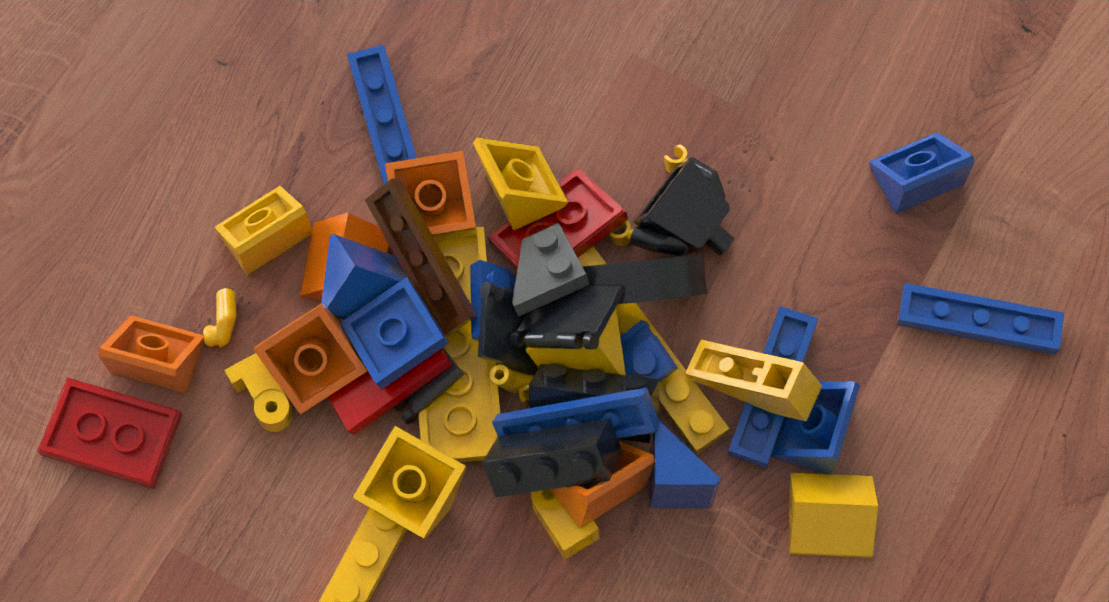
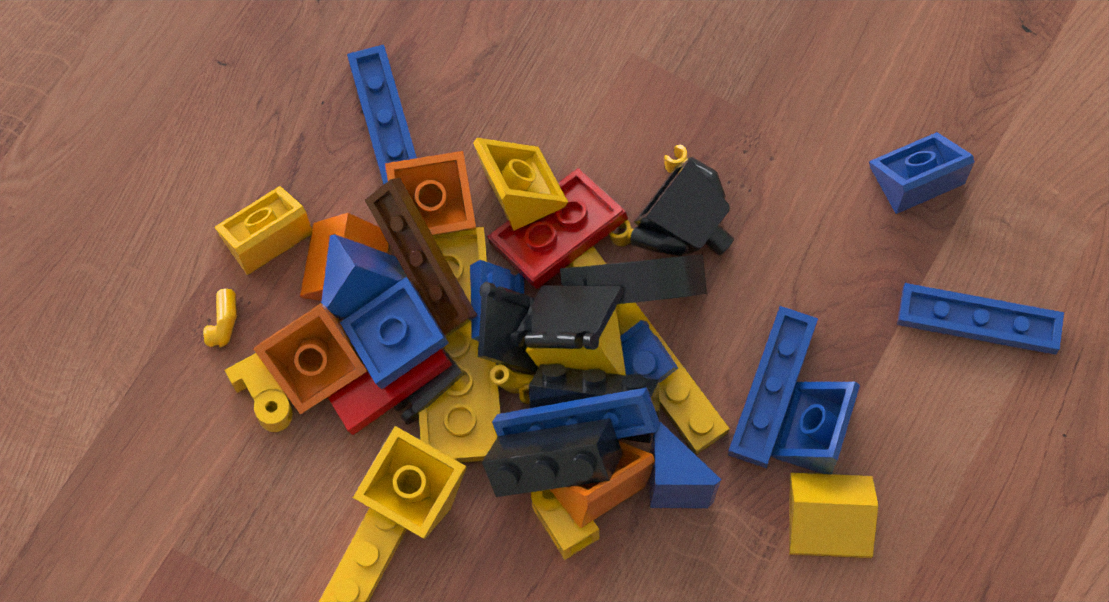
(110, 433): red tile -> none
(152, 353): orange slope -> none
(546, 270): dark grey wing -> none
(756, 378): yellow slope -> none

